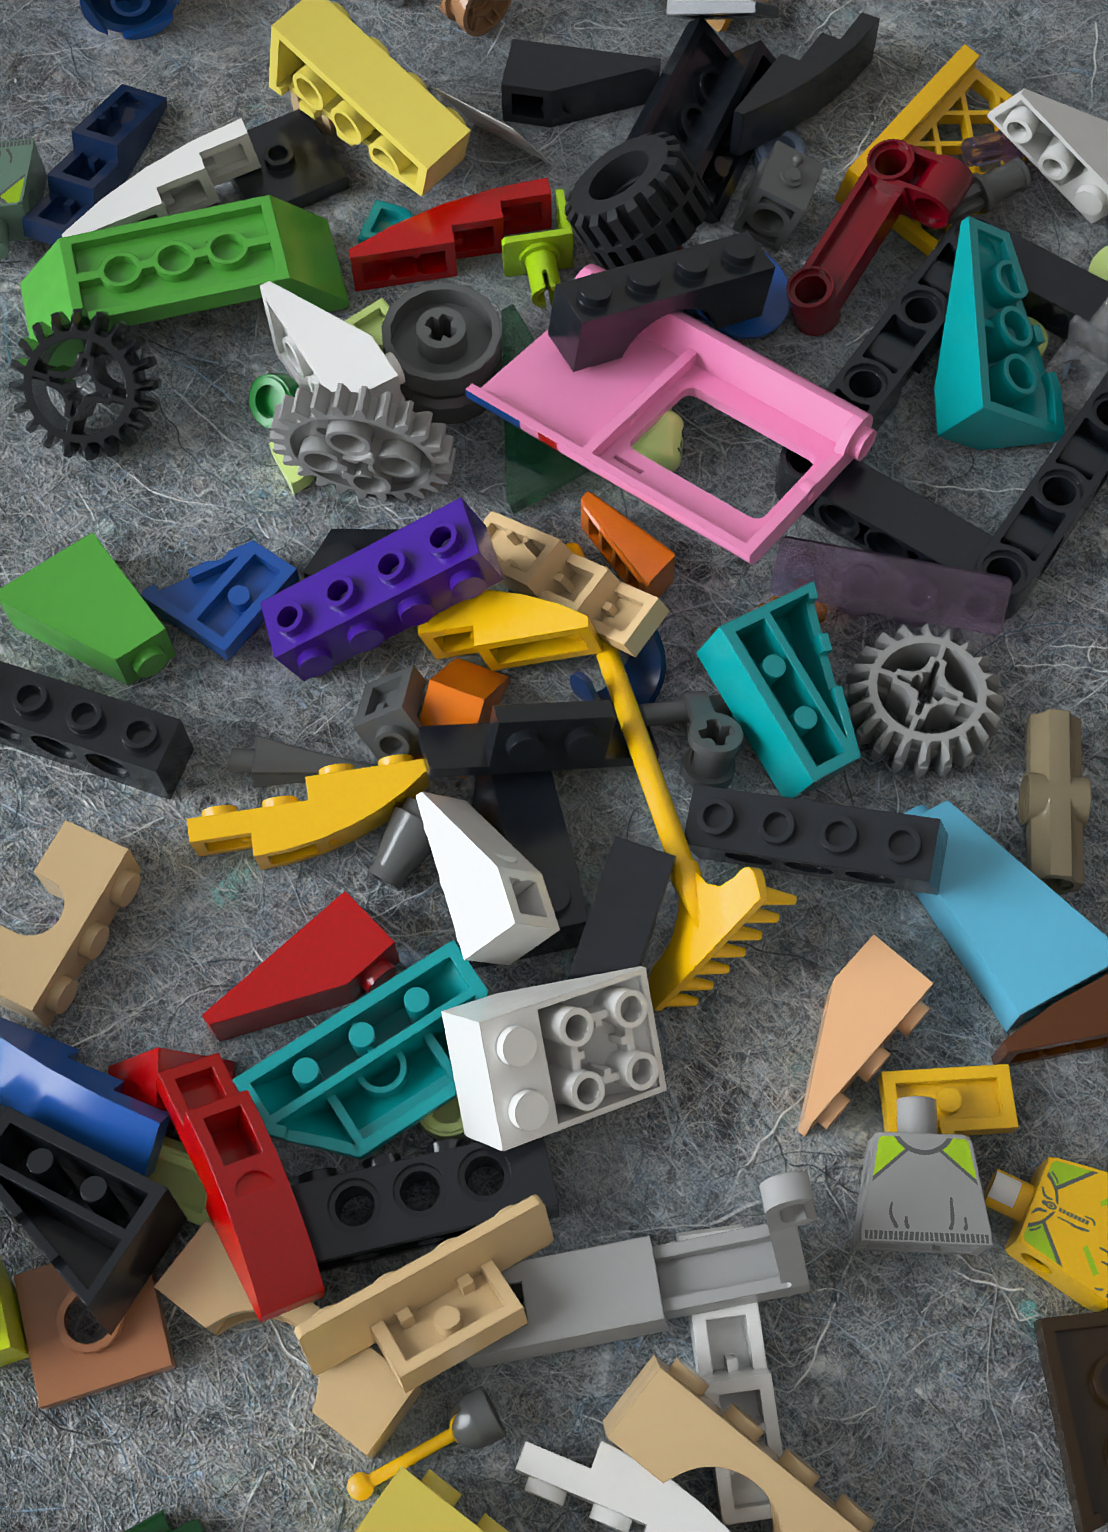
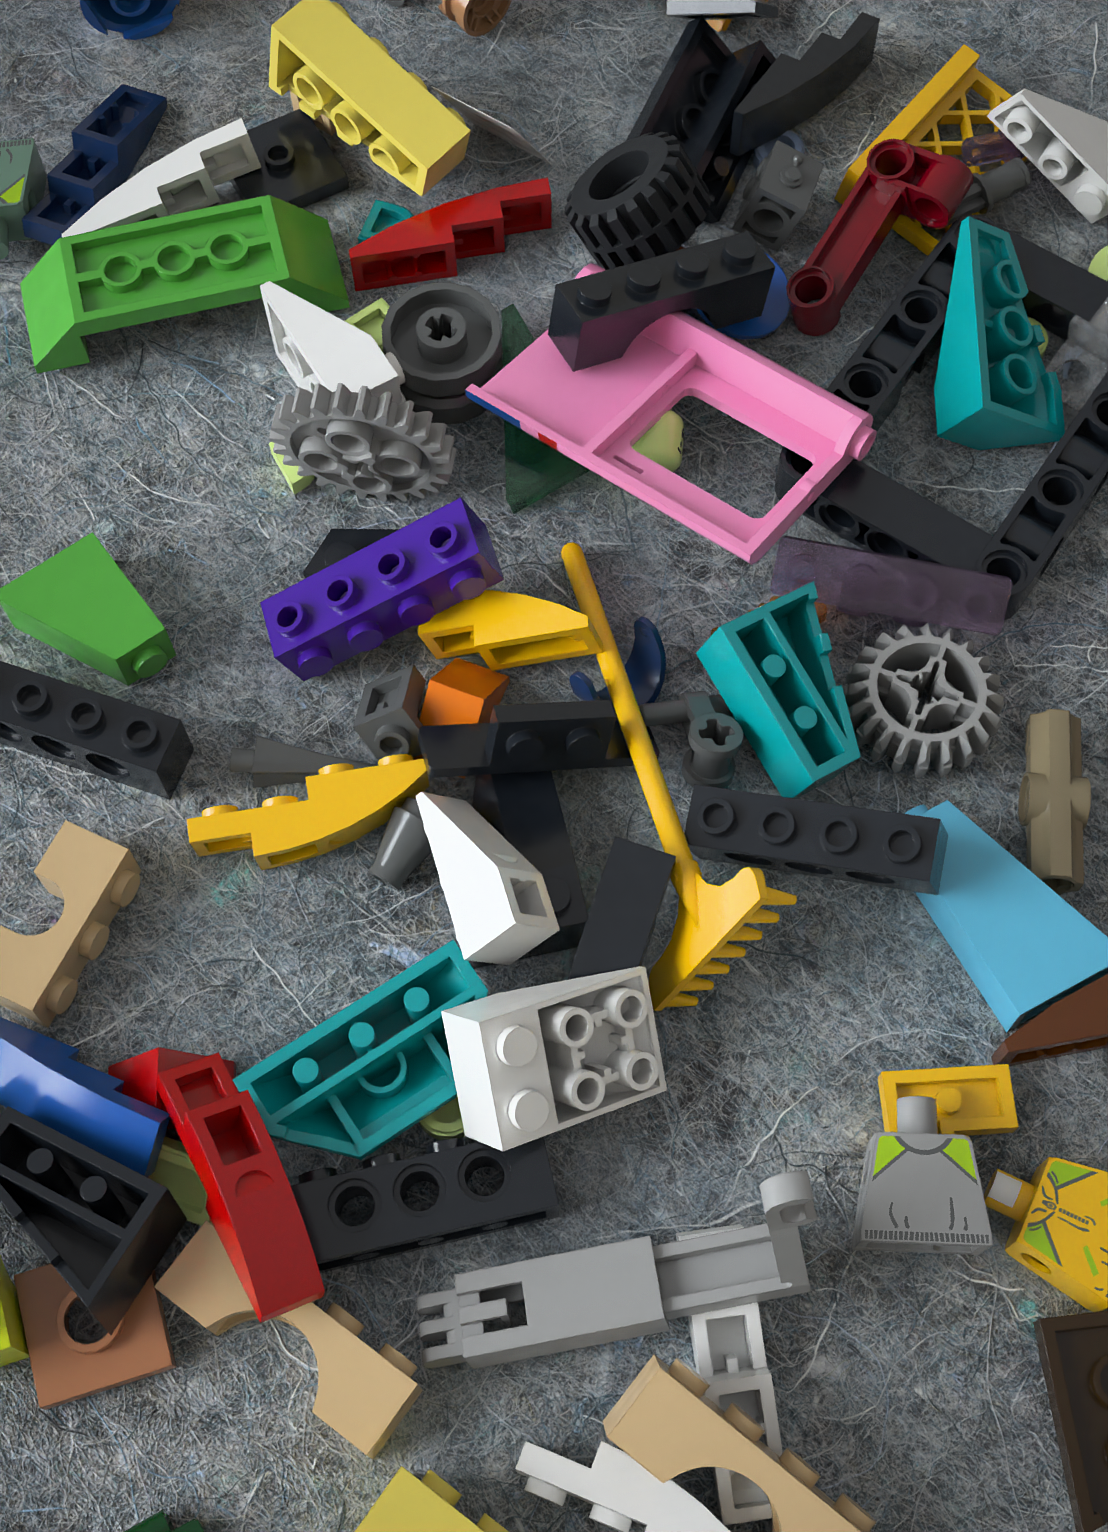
(93, 362): black gear -> none
(223, 597): blue wing -> none
(267, 393): green tile -> none
(316, 970): red slope -> none
(436, 1305): tan bracket -> none
(472, 1424): hinge -> none
(541, 254): lime bracket -> none
(548, 570): tan slope -> none
(569, 84): black slope -> none
(627, 548): orange slope -> none
(860, 1015): light nougat slope -> none

